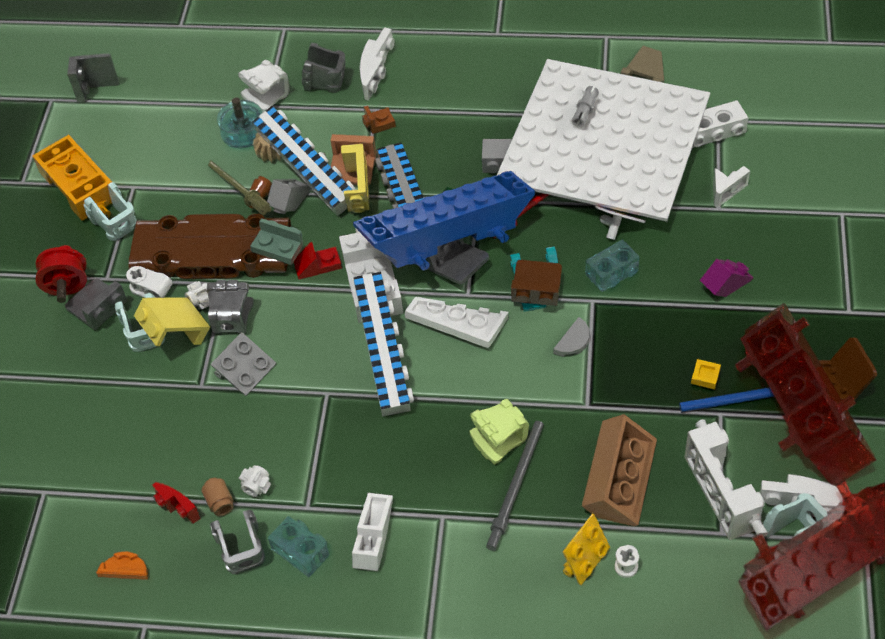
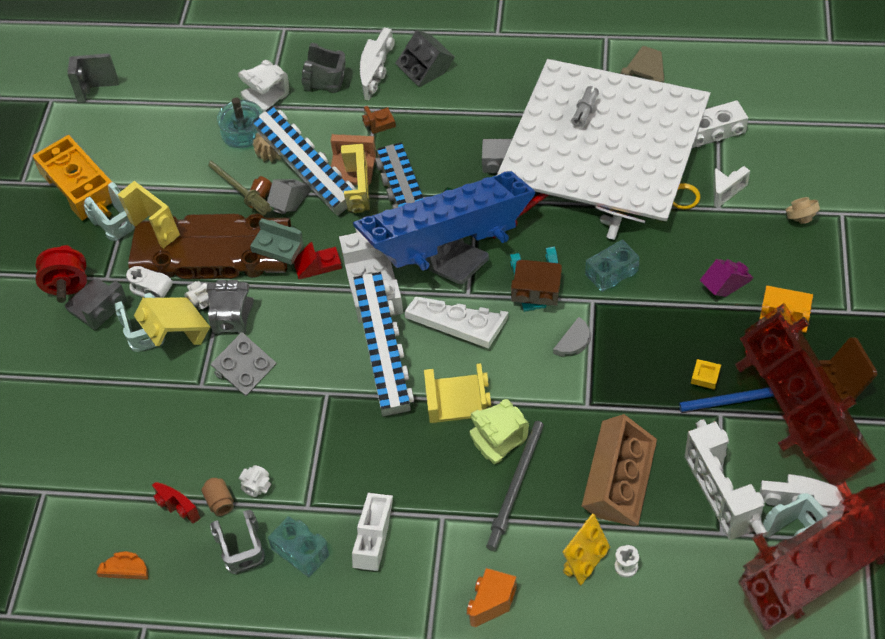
(140, 204): none -> light yellow panel
(424, 58): none -> flat silver slope
(456, 396): none -> light yellow panel
(493, 596): none -> orange slope
(694, 190): none -> yellow piece
(797, 302): none -> light orange hinge
(802, 210): none -> tan plate

